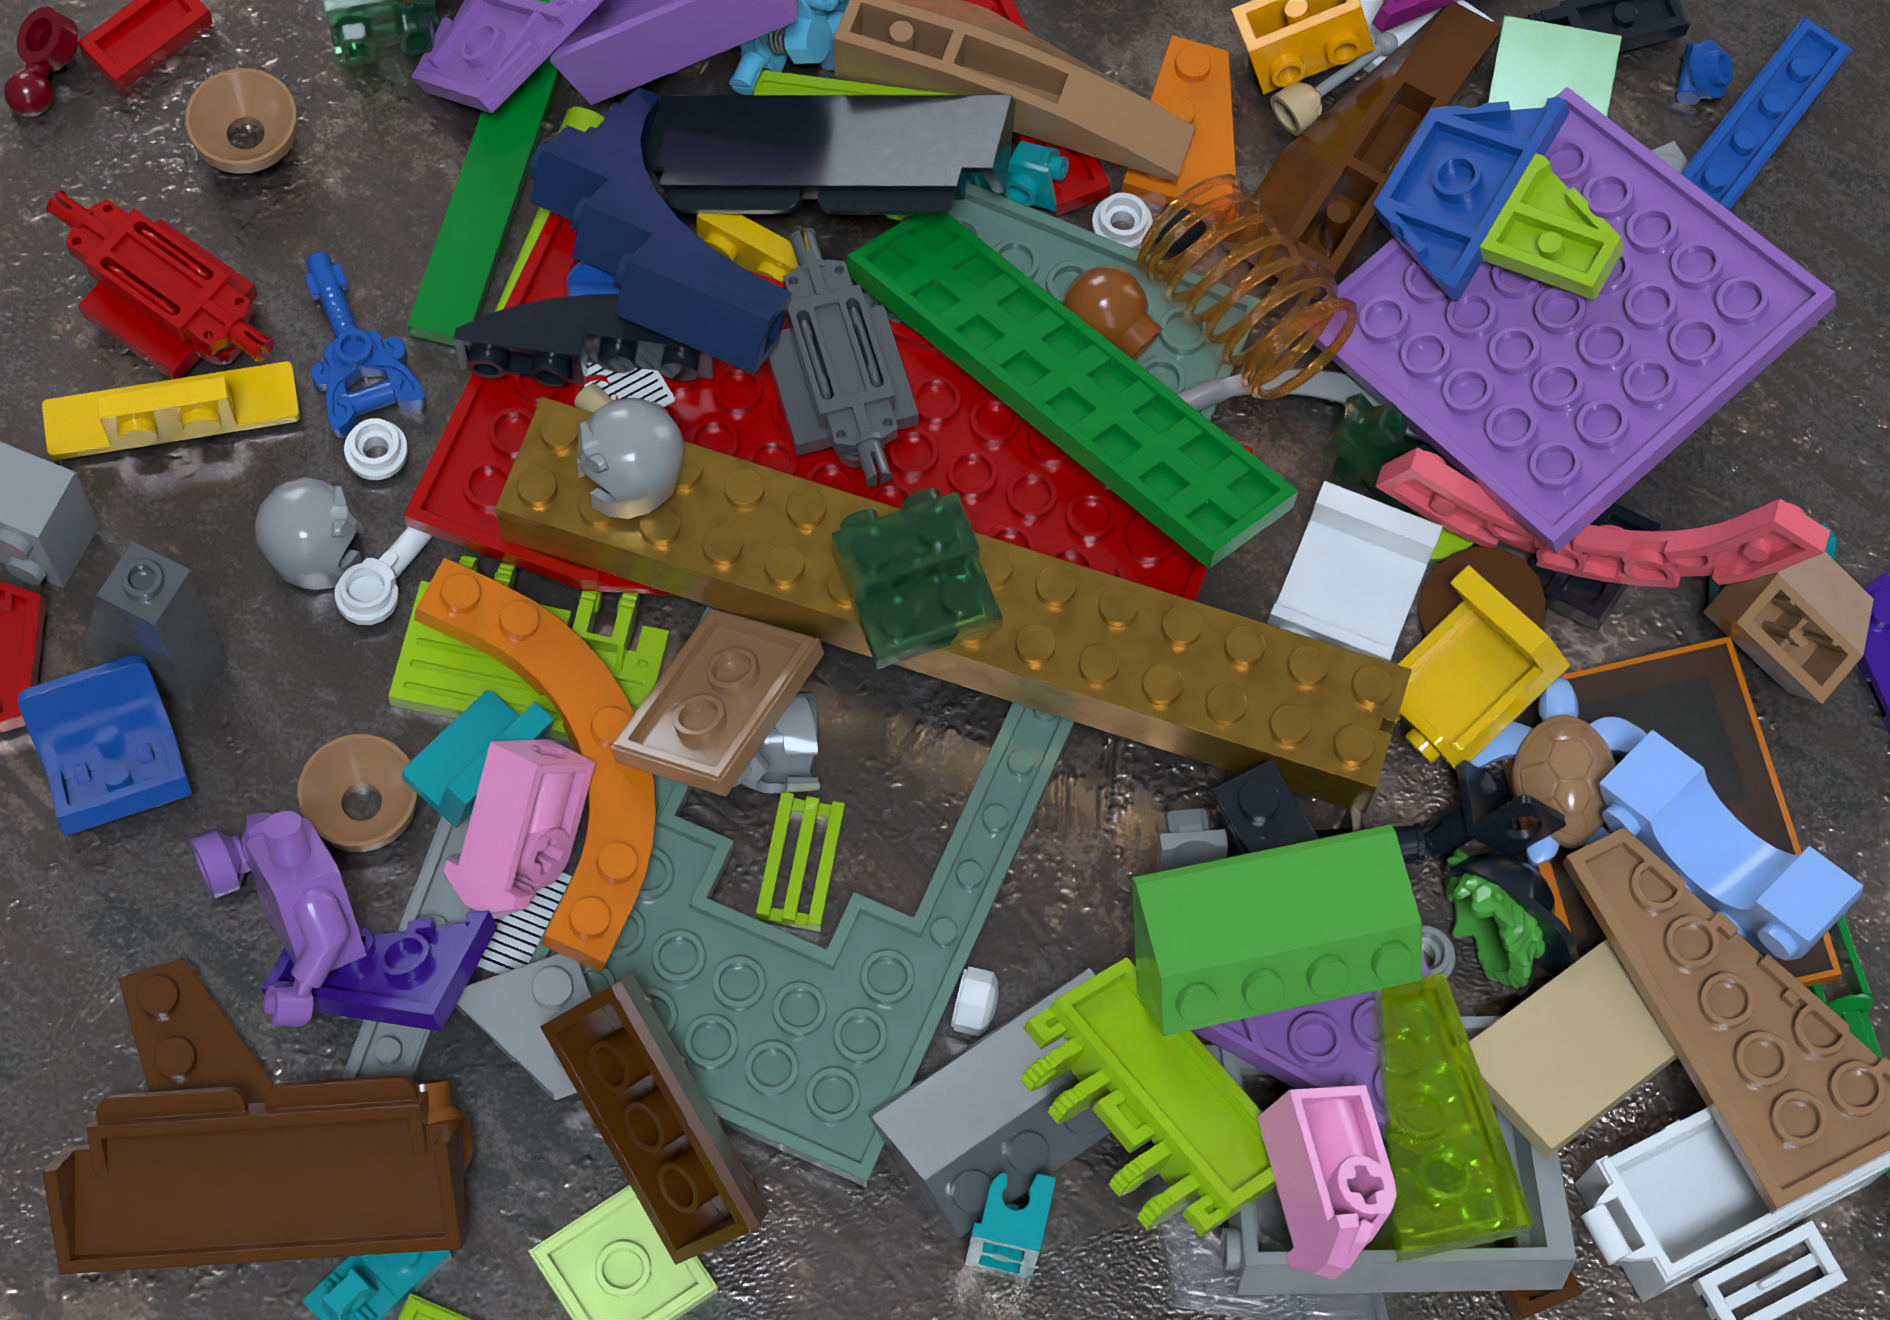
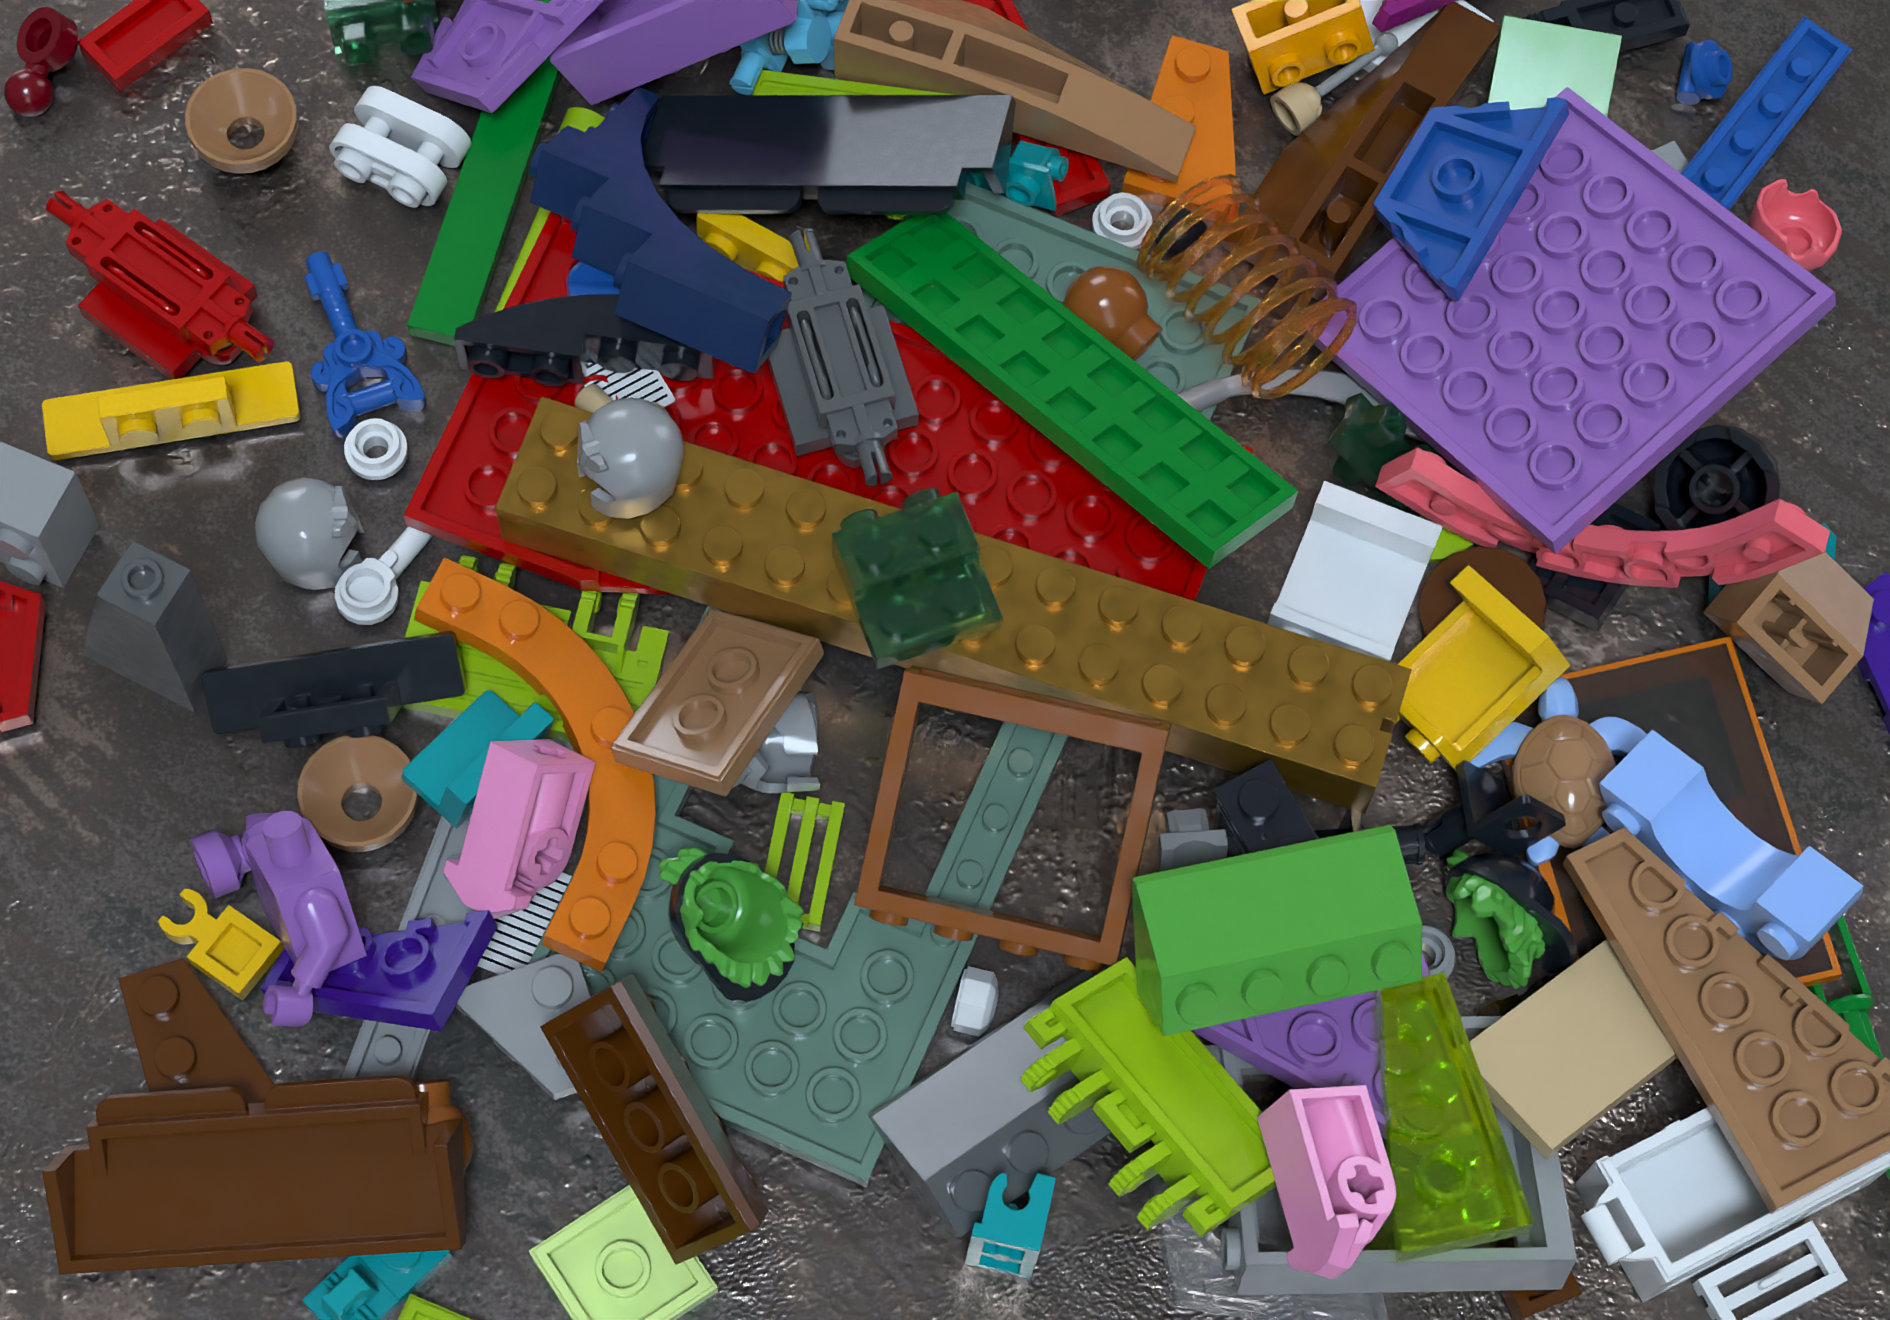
(104, 743): blue bracket -> none
(226, 948): none -> yellow plate
(333, 689): none -> black bracket
(399, 147): none -> white brick
(732, 921): none -> bright green hair
(1034, 711): none -> dark orange window
(1552, 234): lime wing -> none
(1710, 459): none -> black cylinder
(1797, 224): none -> coral hair

